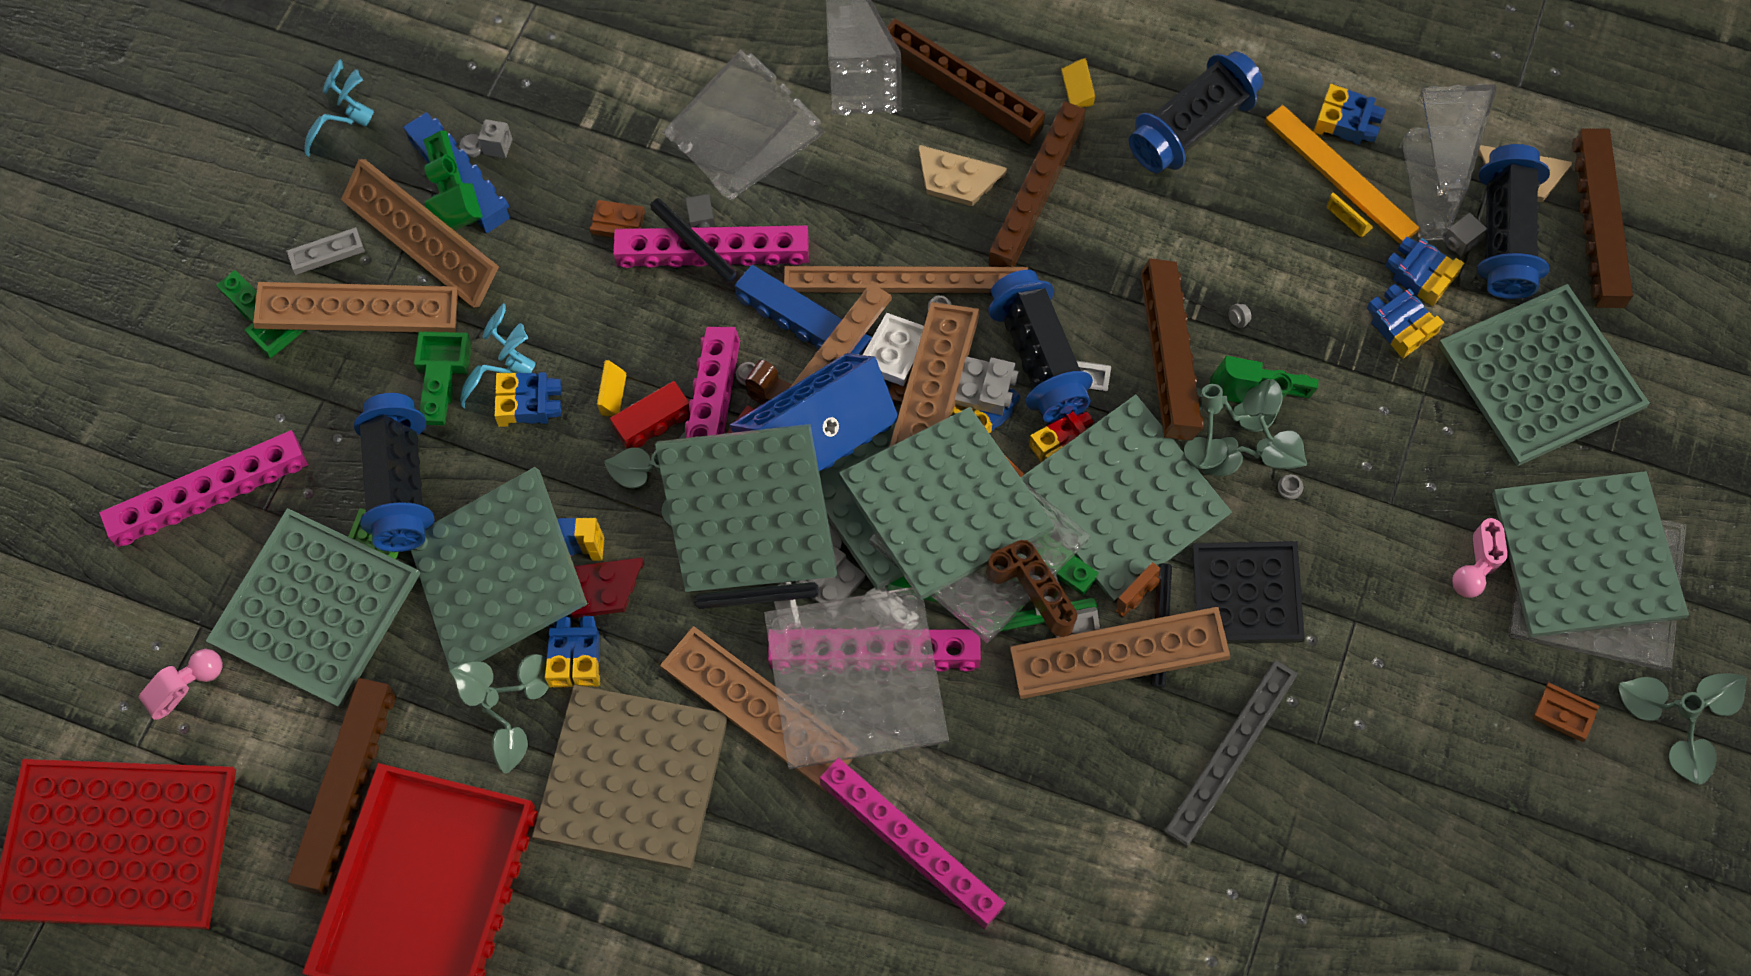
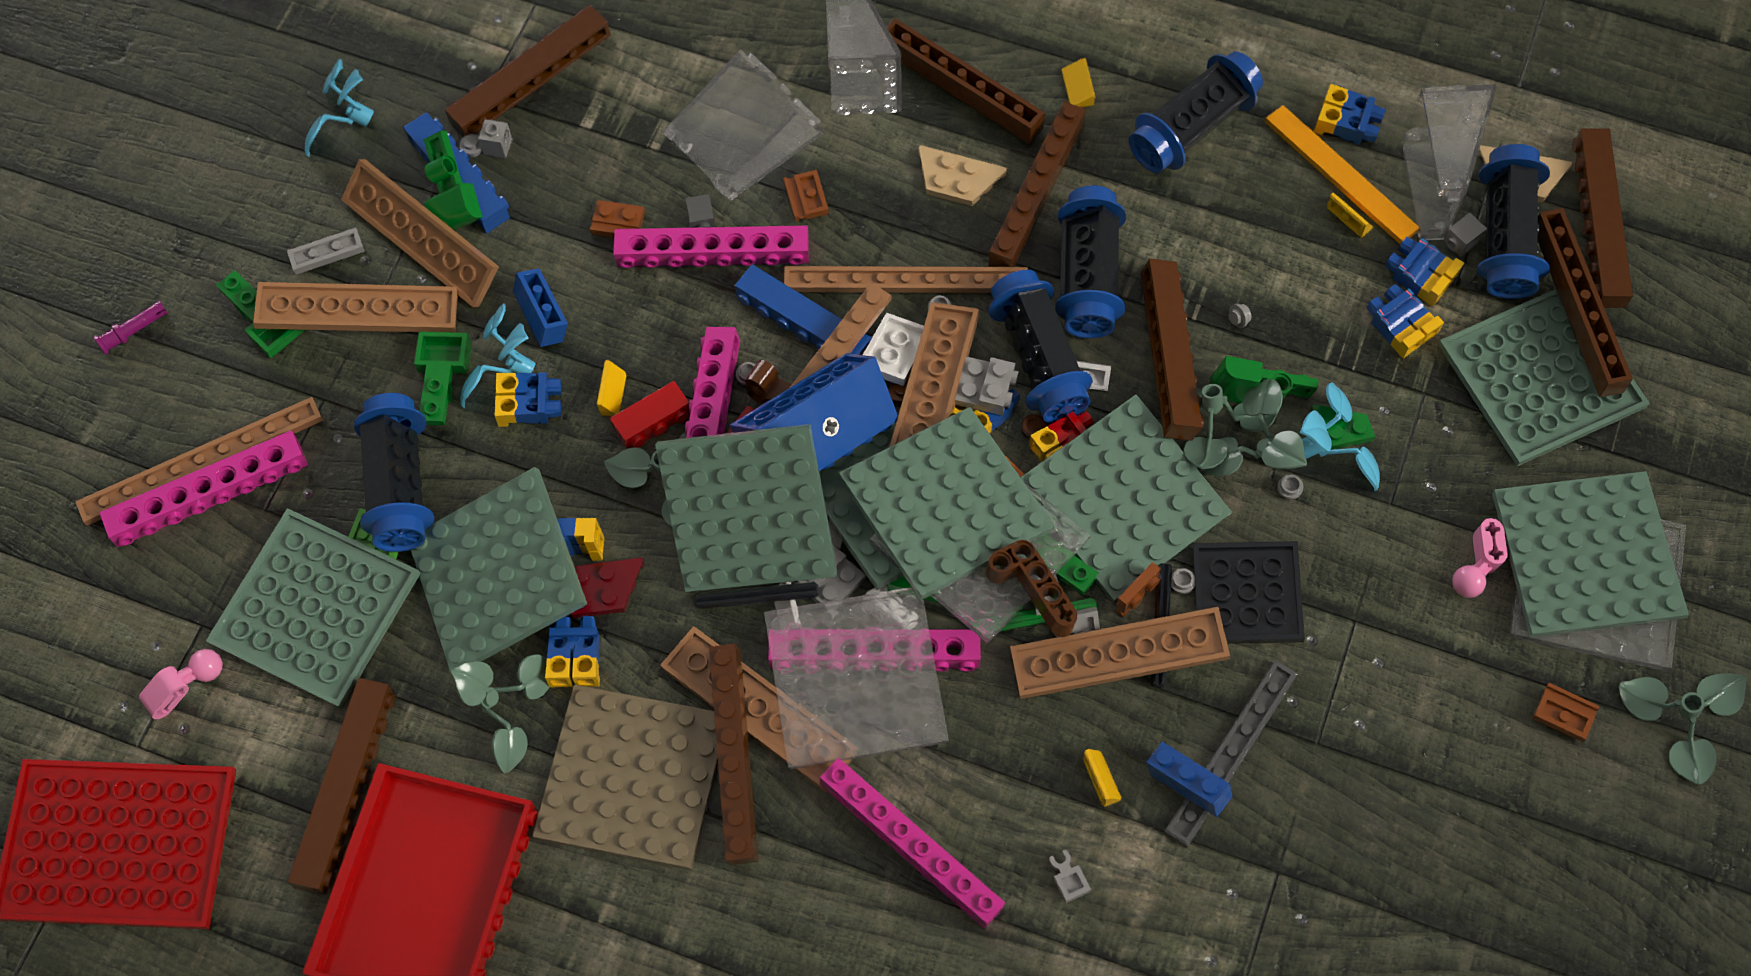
(120, 333): none -> magenta pin
(291, 418): none -> medium nougat plate
(528, 71): none -> reddish brown brick
(540, 307): none -> blue brick
(690, 237): black axle -> none
(733, 755): none -> reddish brown brick
(806, 195): none -> dark orange plate
(1032, 424): none -> reddish brown tile
(1070, 880): none -> light grey plate
(1090, 262): none -> brick
(1101, 777): none -> yellow slope
(1182, 581): none -> light grey plate
(1189, 779): none -> blue brick
(1320, 443): none -> medium azure plant
(1344, 433): none -> green wing
(1582, 304): none -> reddish brown brick

